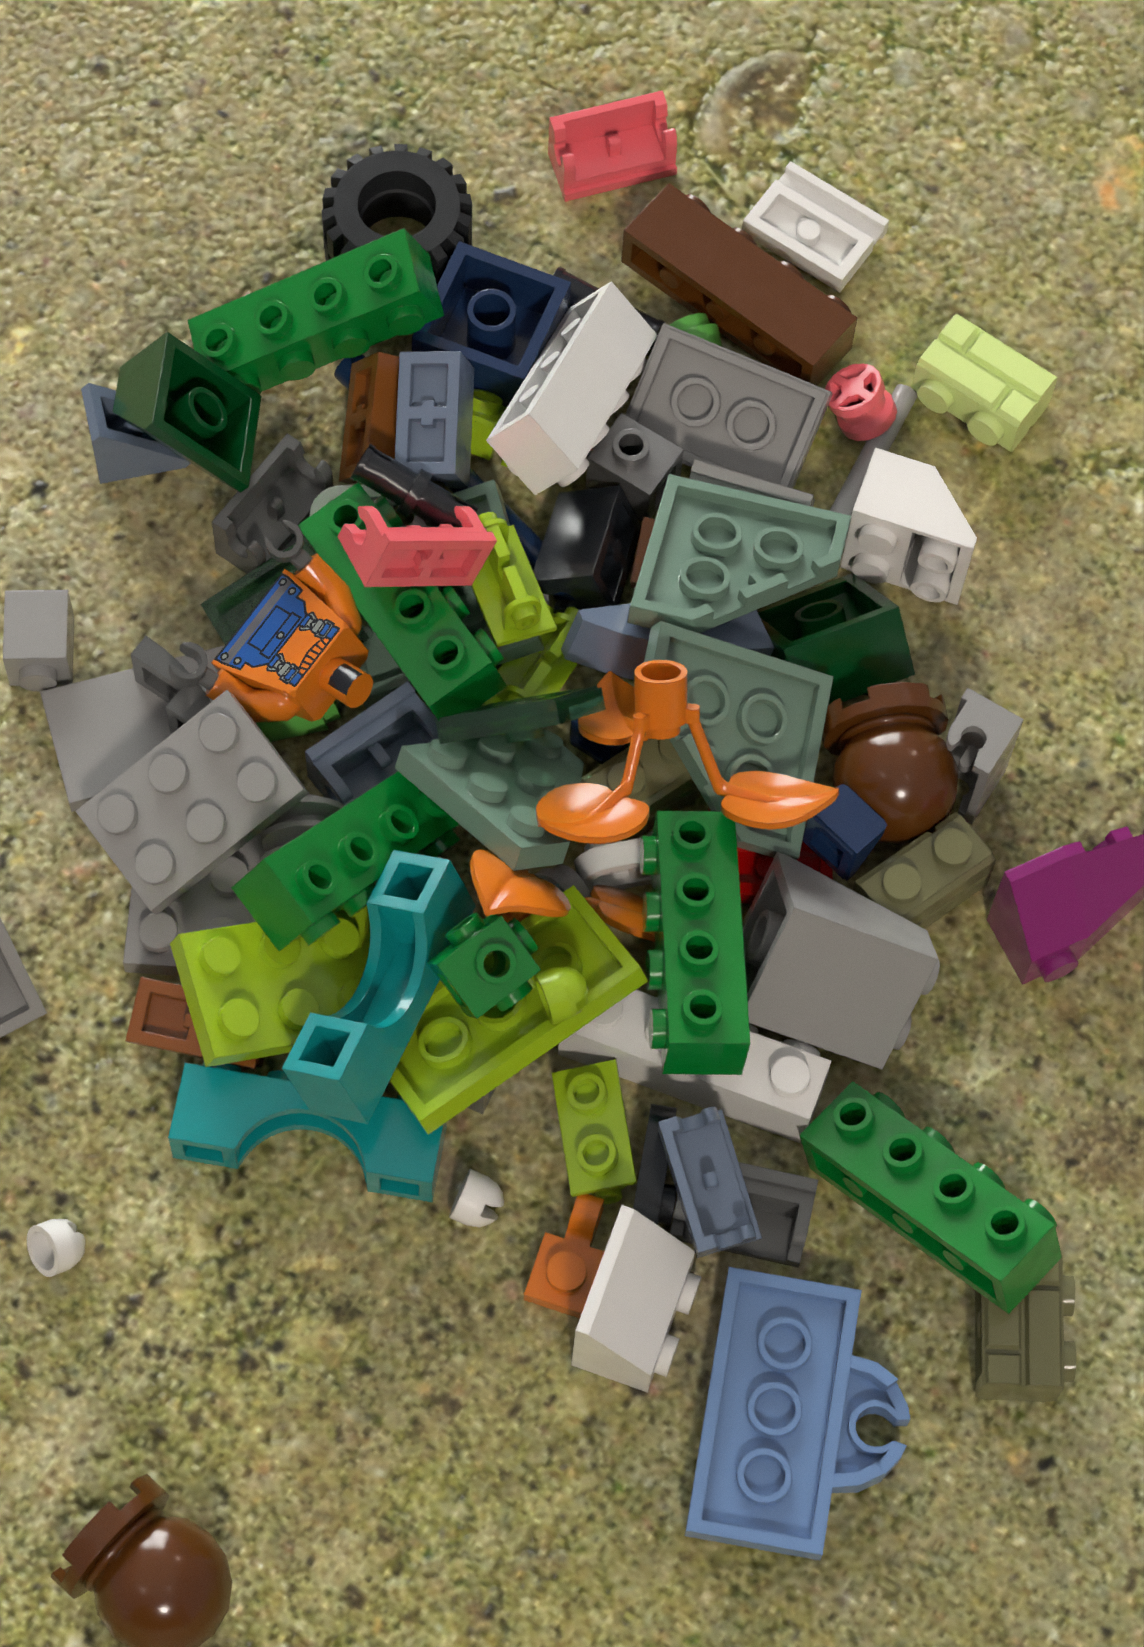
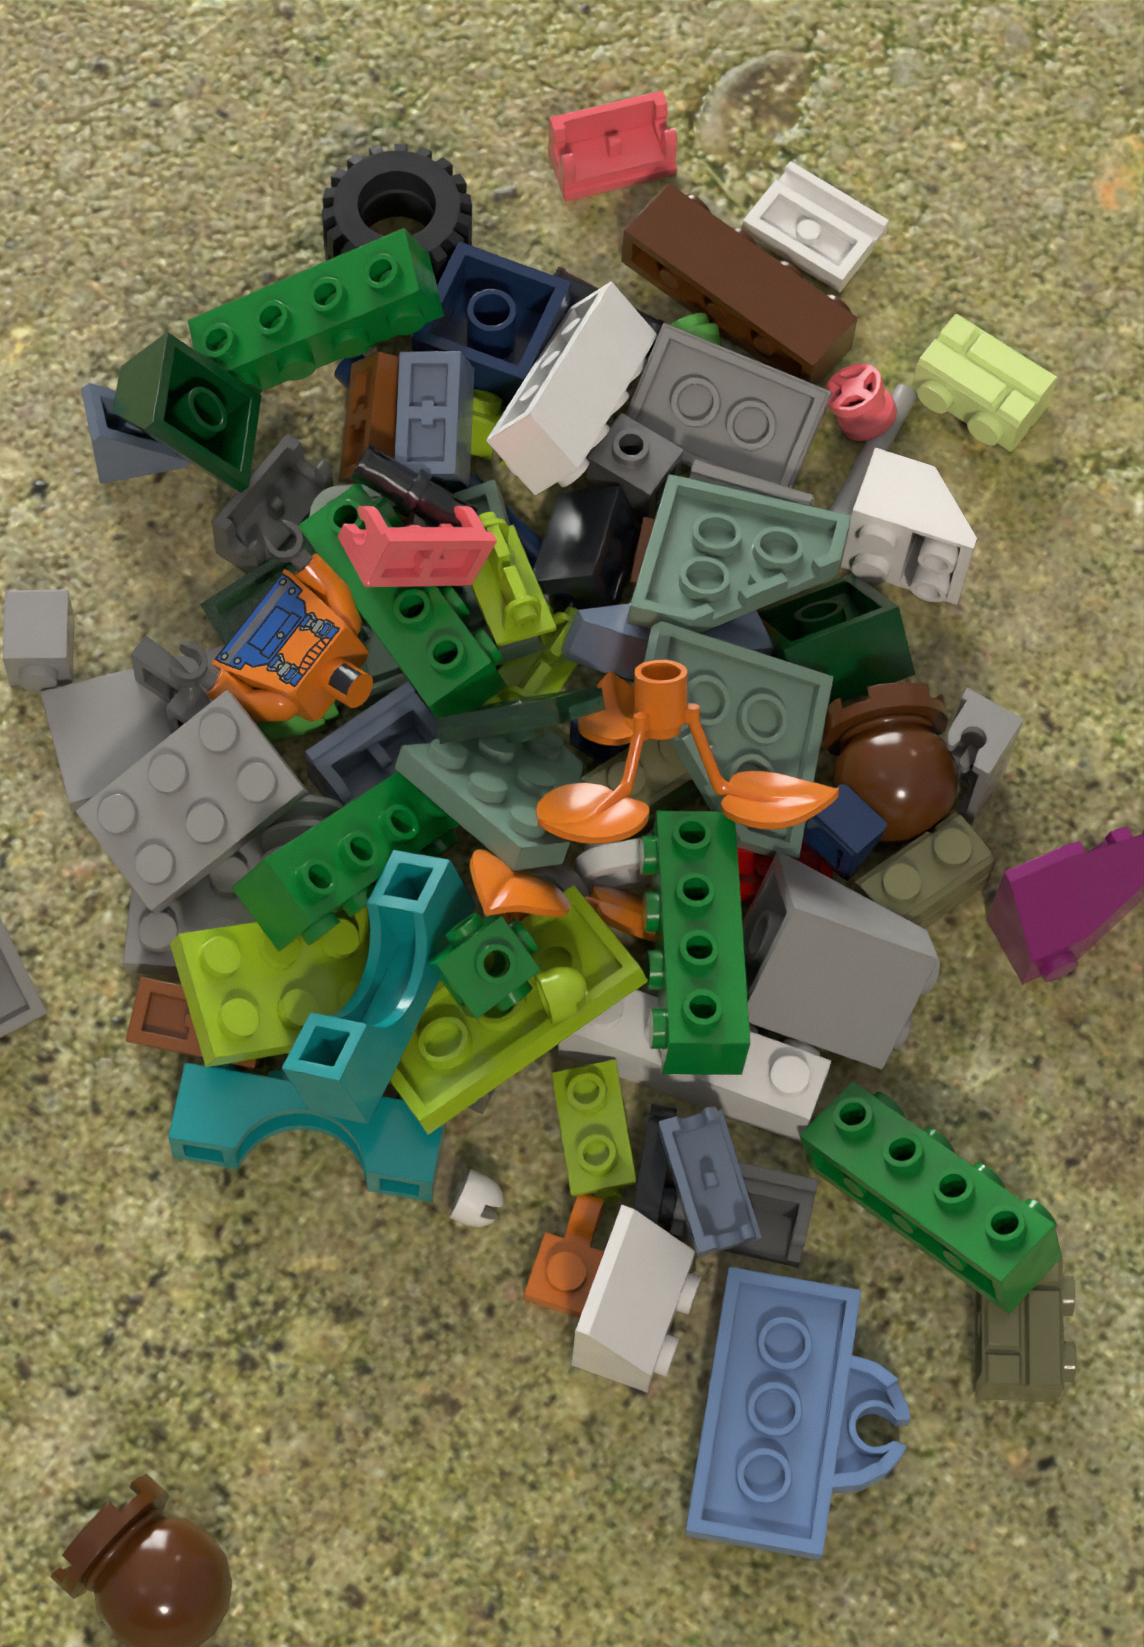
(55, 1246): white hinge -> none

